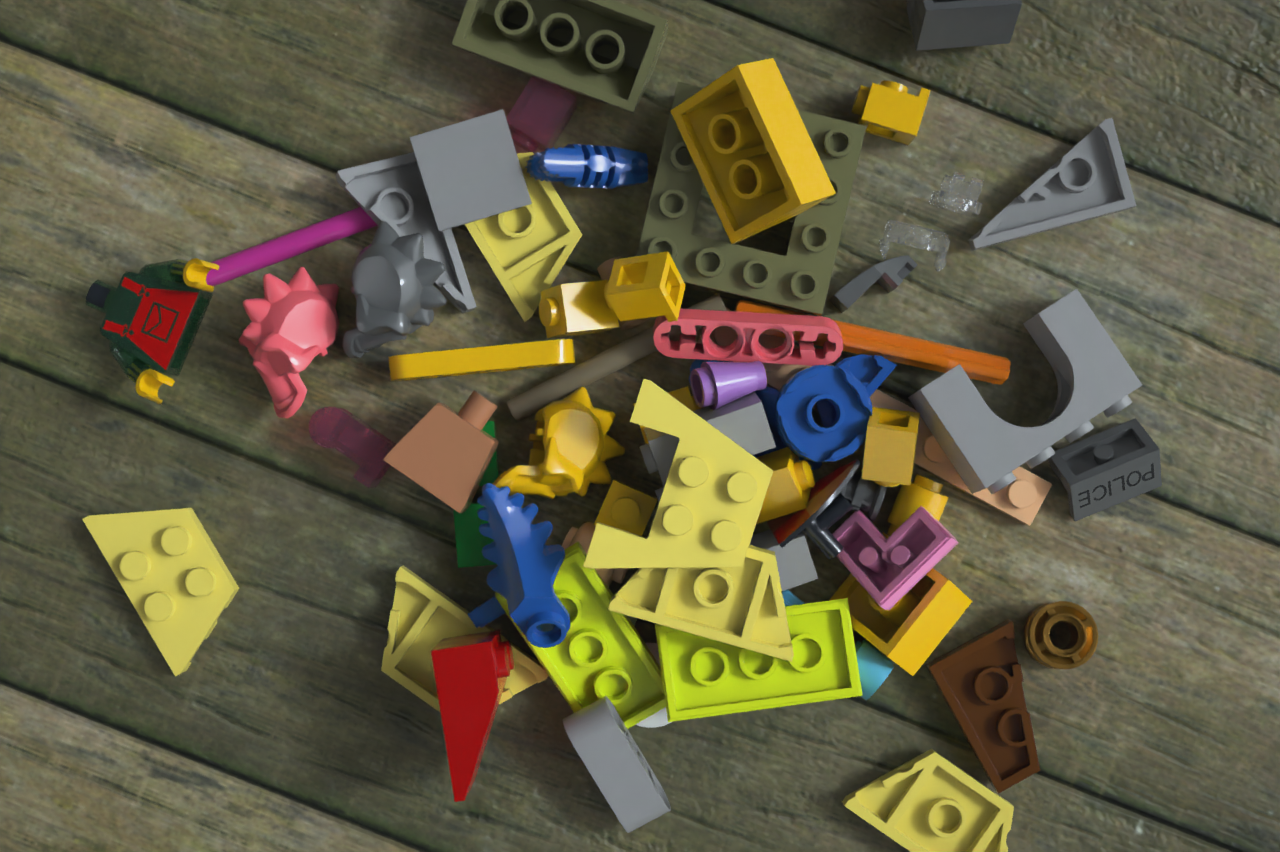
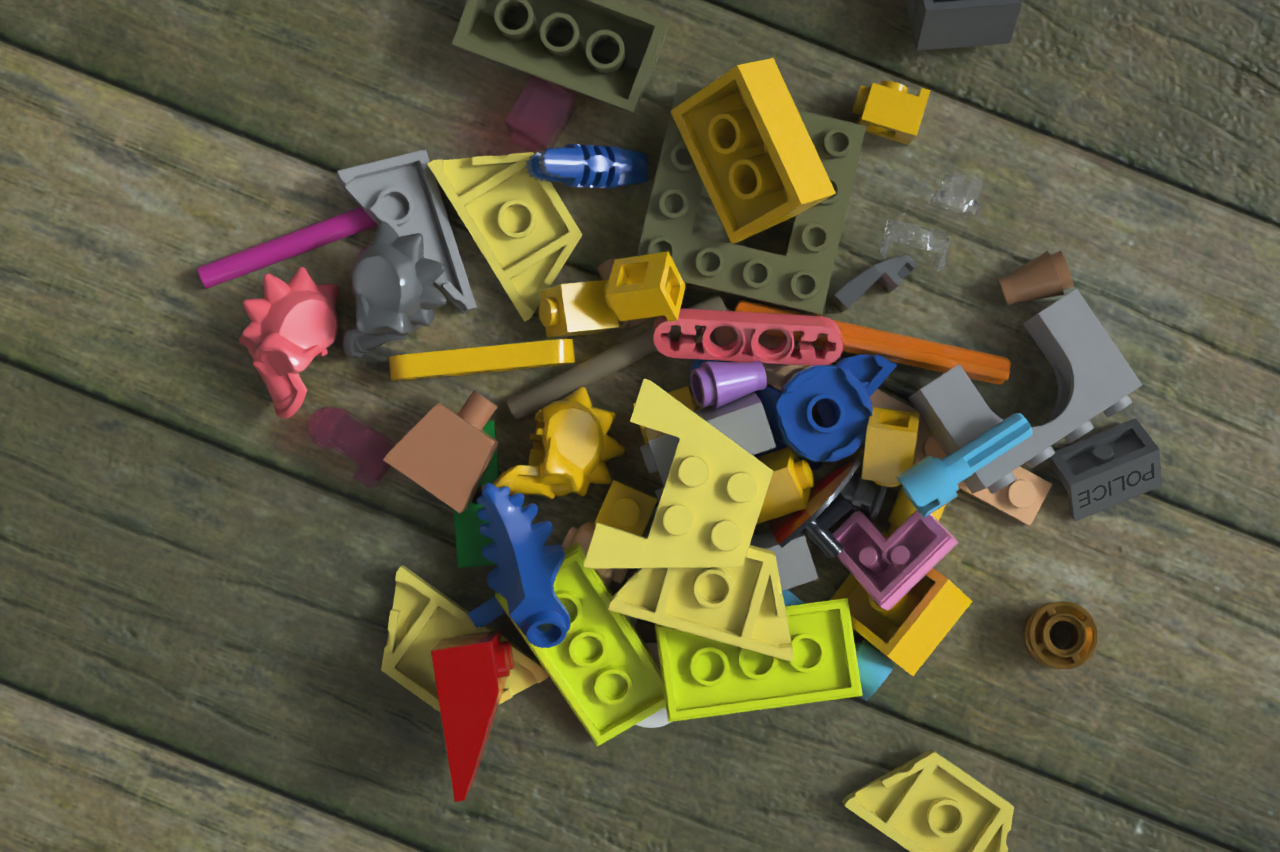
(153, 319): torso -> none
(168, 576): light yellow wing -> none
(471, 170): light grey tile -> none
(616, 764): light grey beam -> none
(935, 481): none -> medium azure piece
(988, 702): reddish brown wing -> none
(1037, 279): none -> medium nougat cone
(1077, 188): light grey wing -> none

